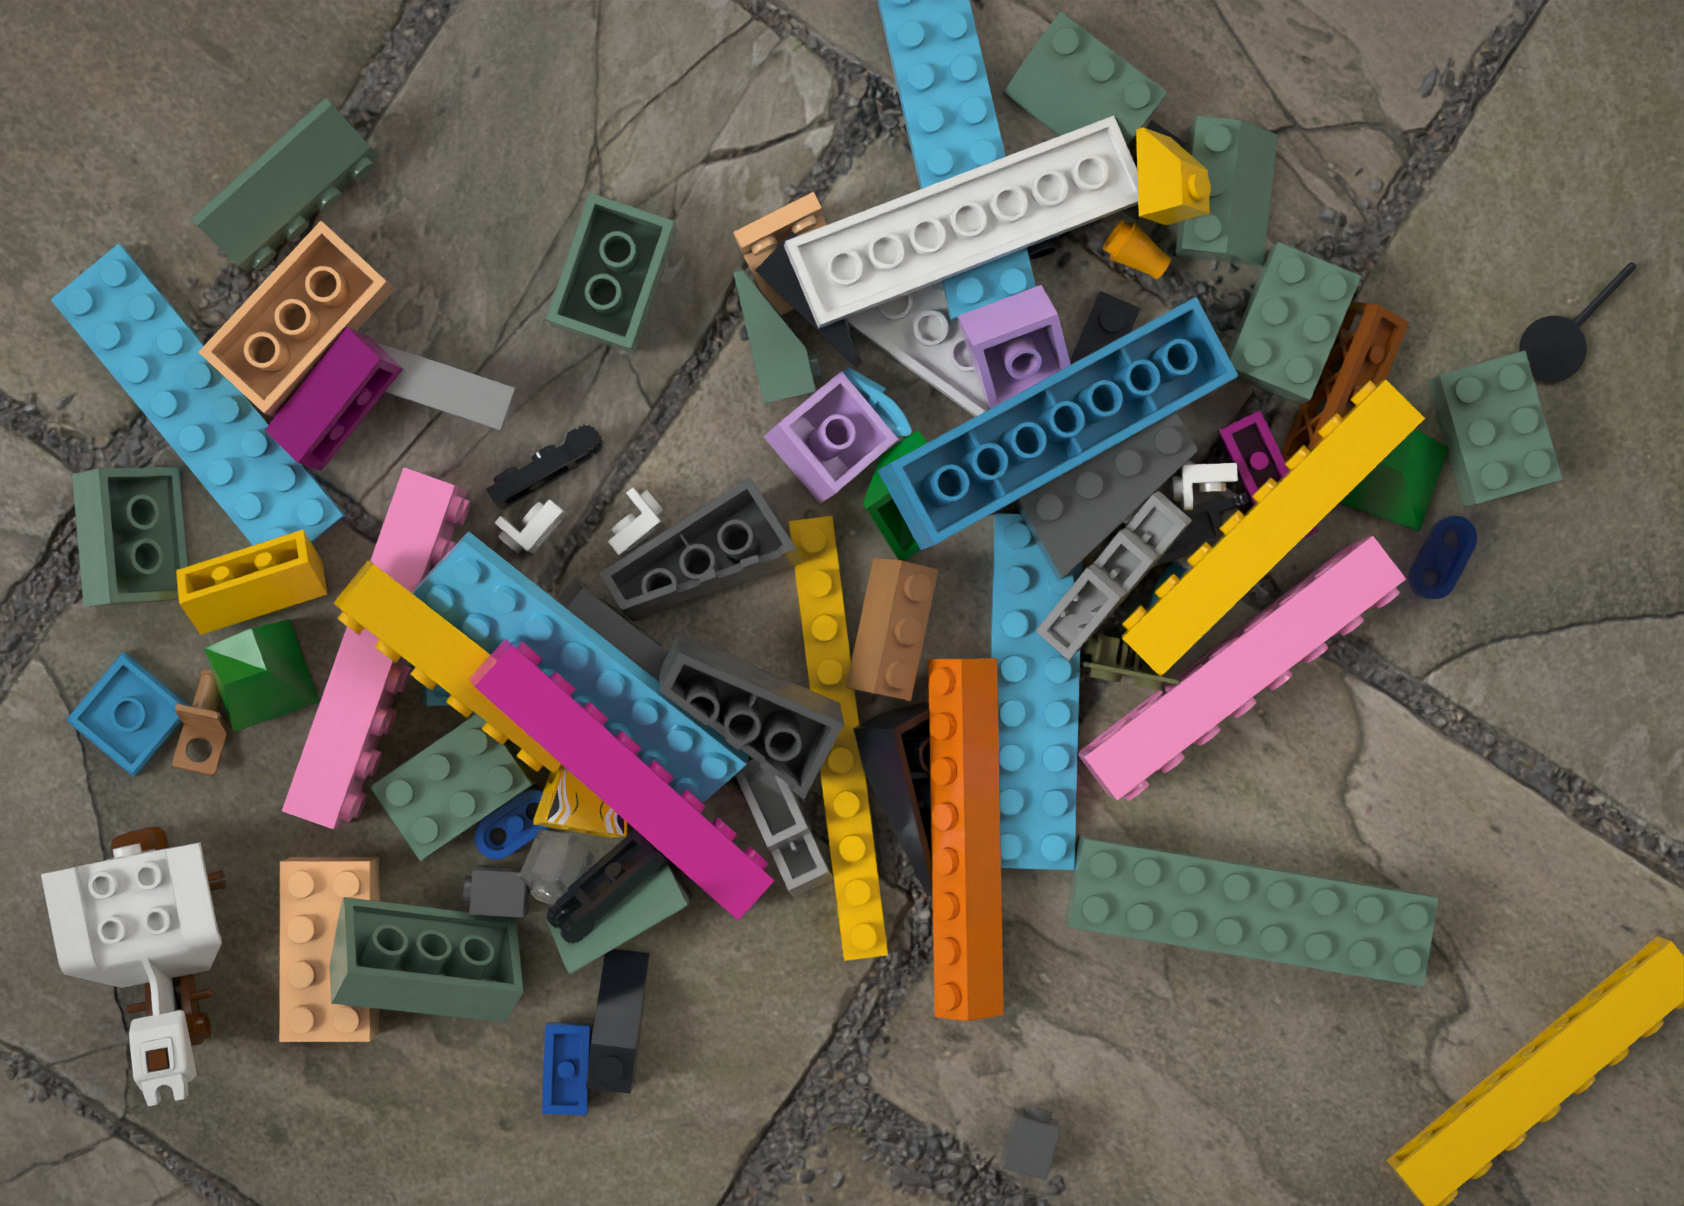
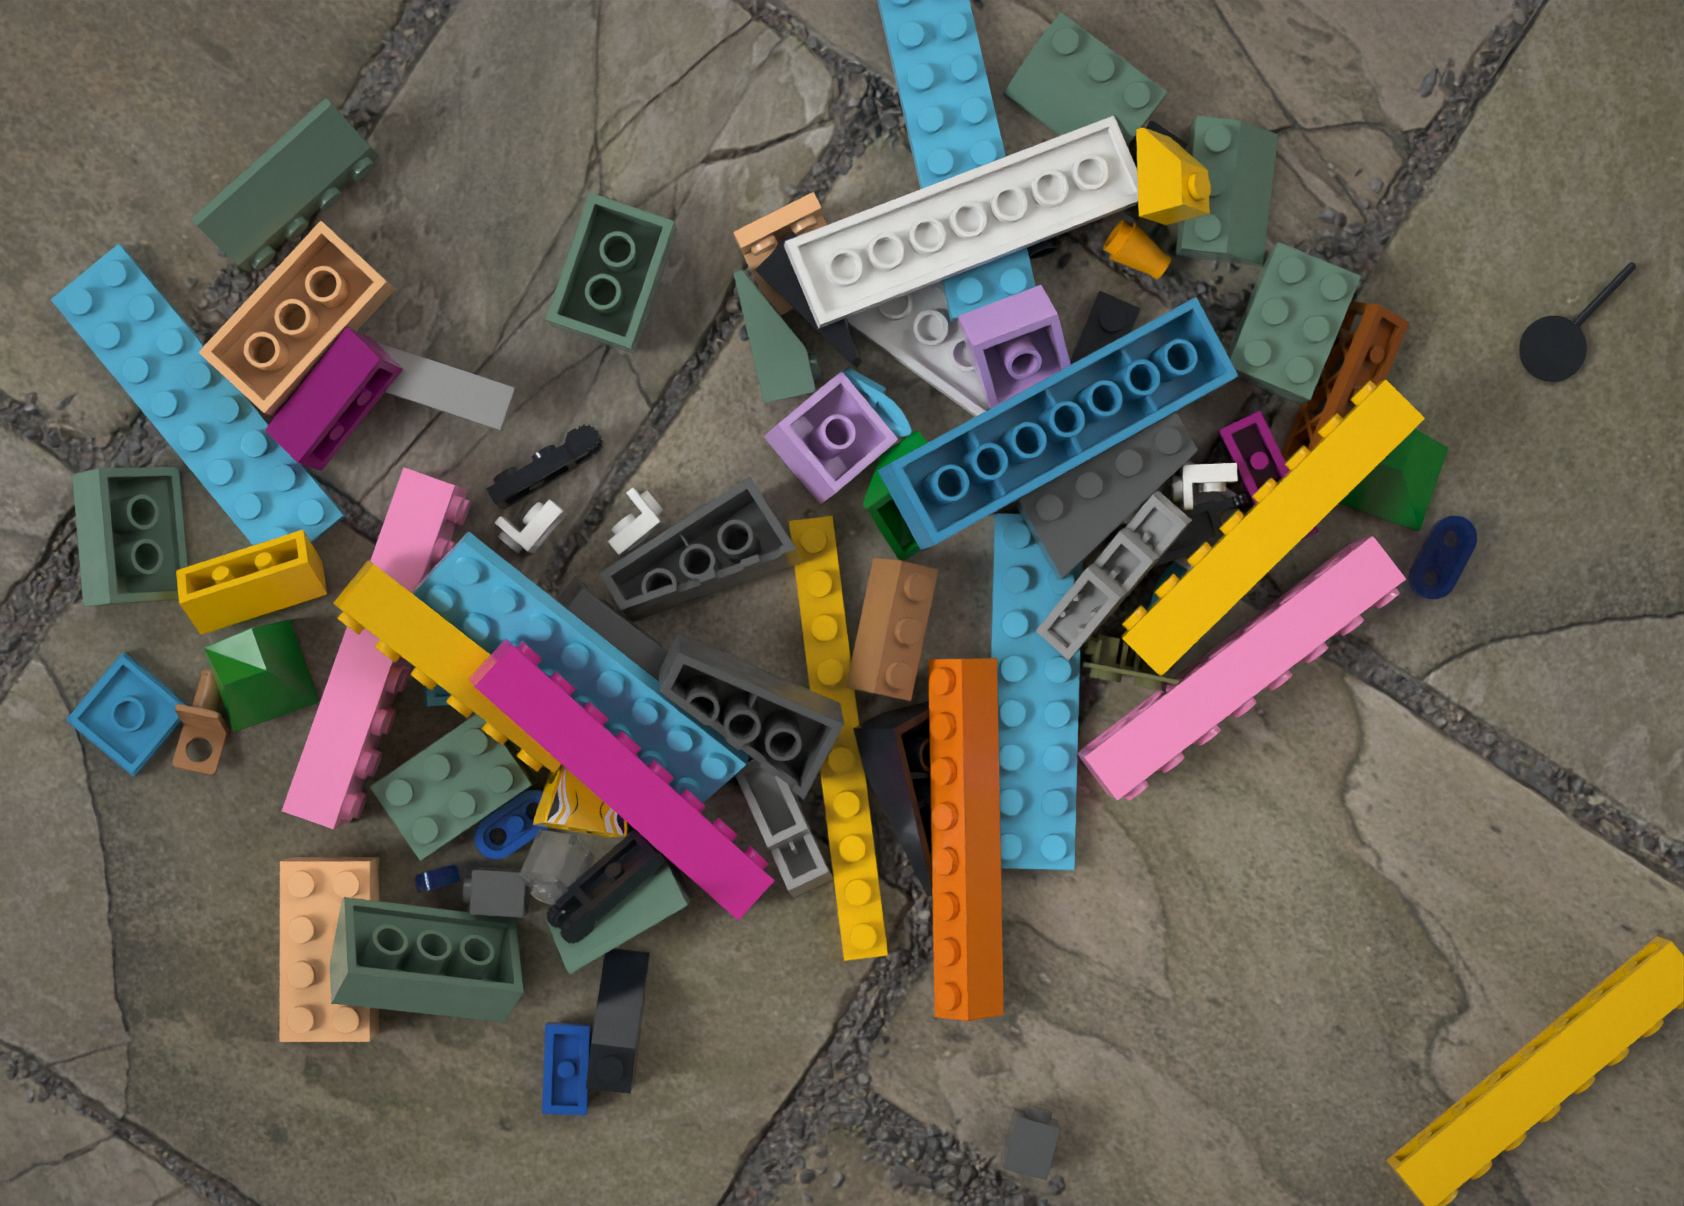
(139, 923): white piece -> none
(437, 878): none -> clear blue tile
(1251, 910): sand green brick -> none
(1494, 429): sand green brick -> none

